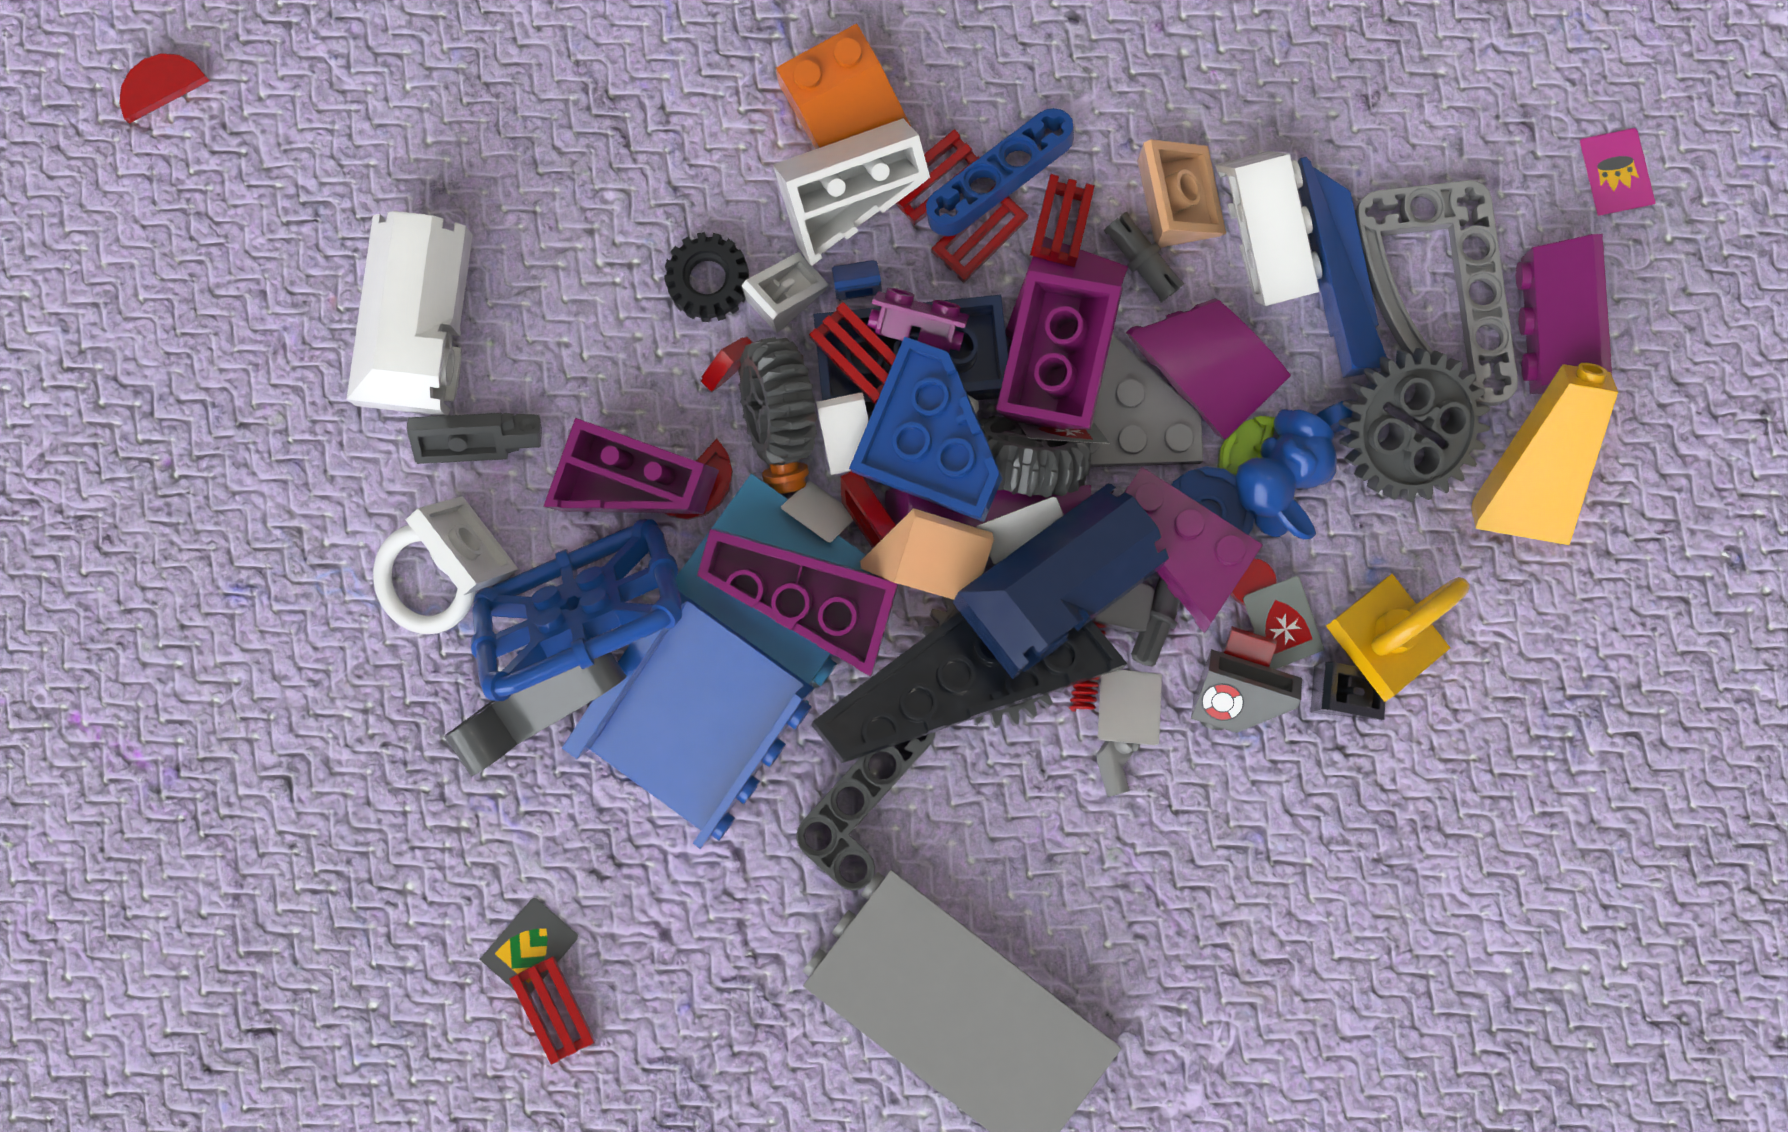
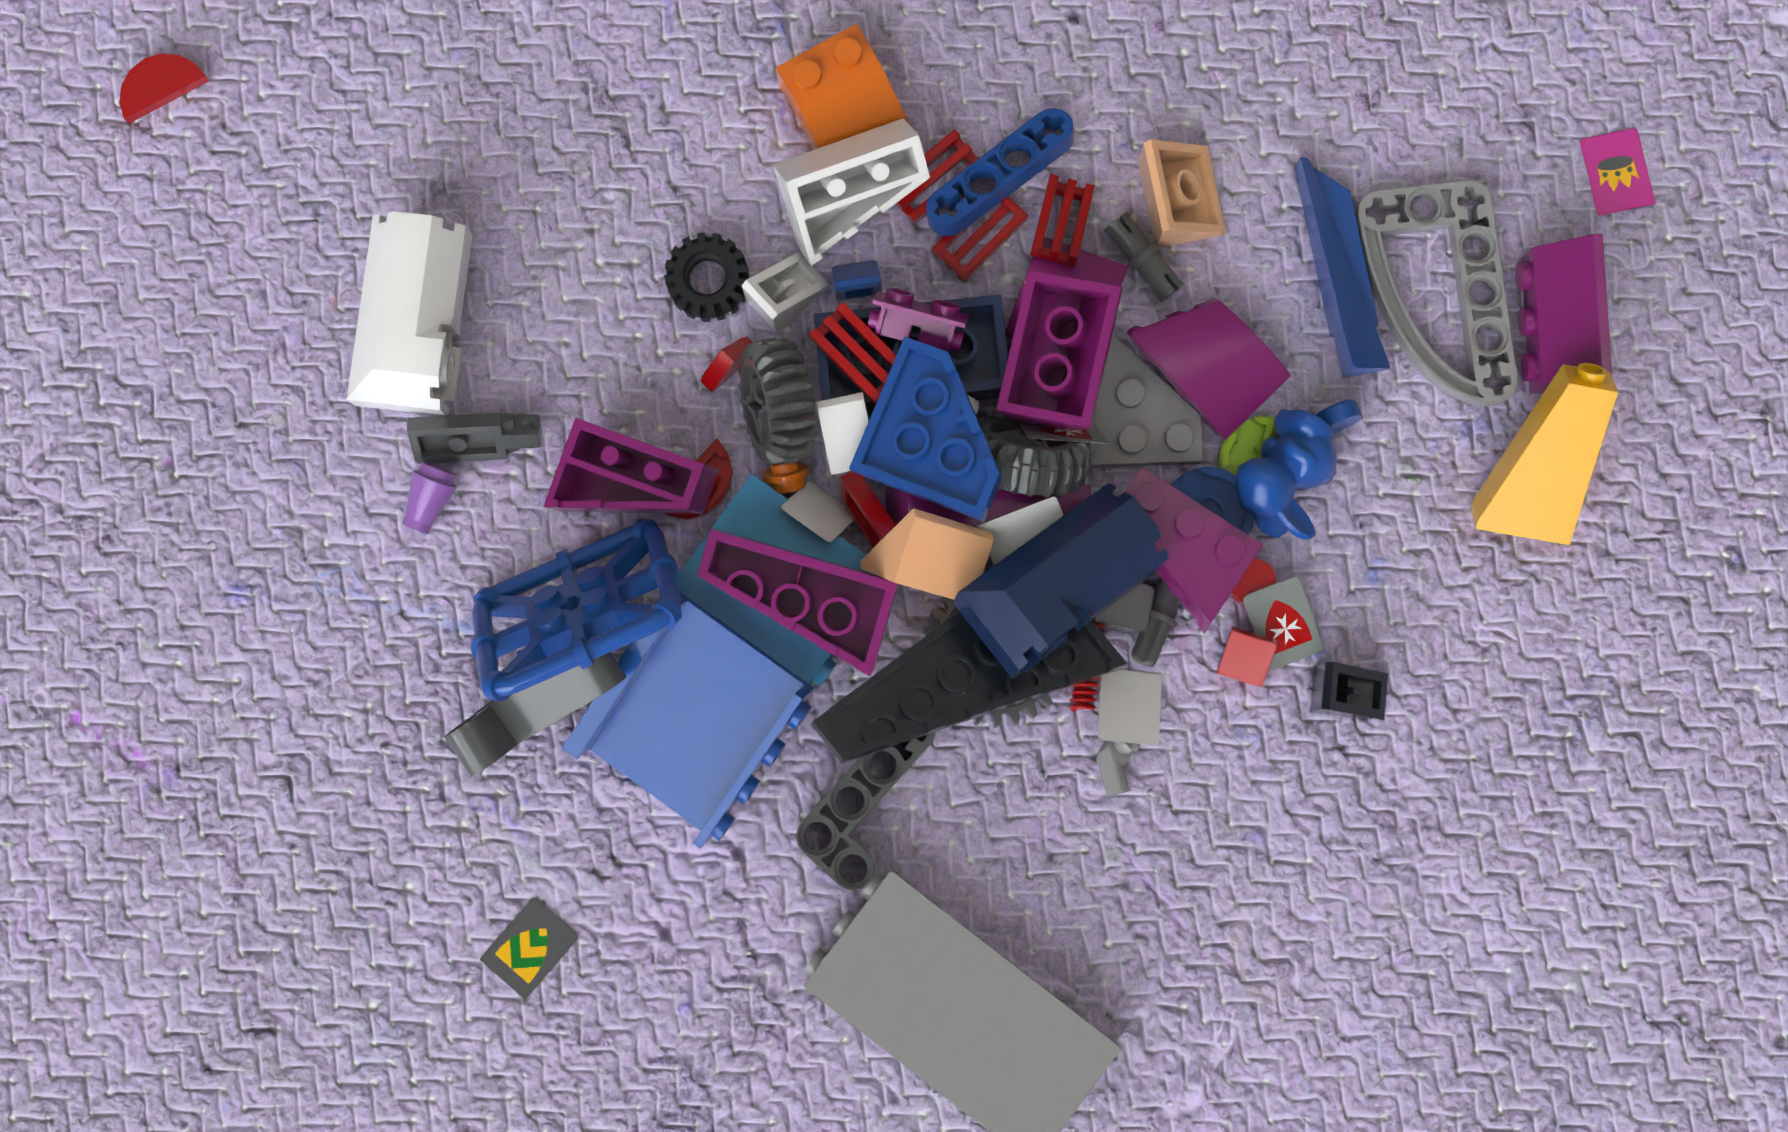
(428, 495): none -> medium lavender cone
(458, 546): white tile -> none
(530, 1008): red tile -> none
(1242, 693): slope -> none
(1272, 226): white wedge -> none
(1394, 636): yellow tile -> none
(1437, 387): dark grey gear -> none

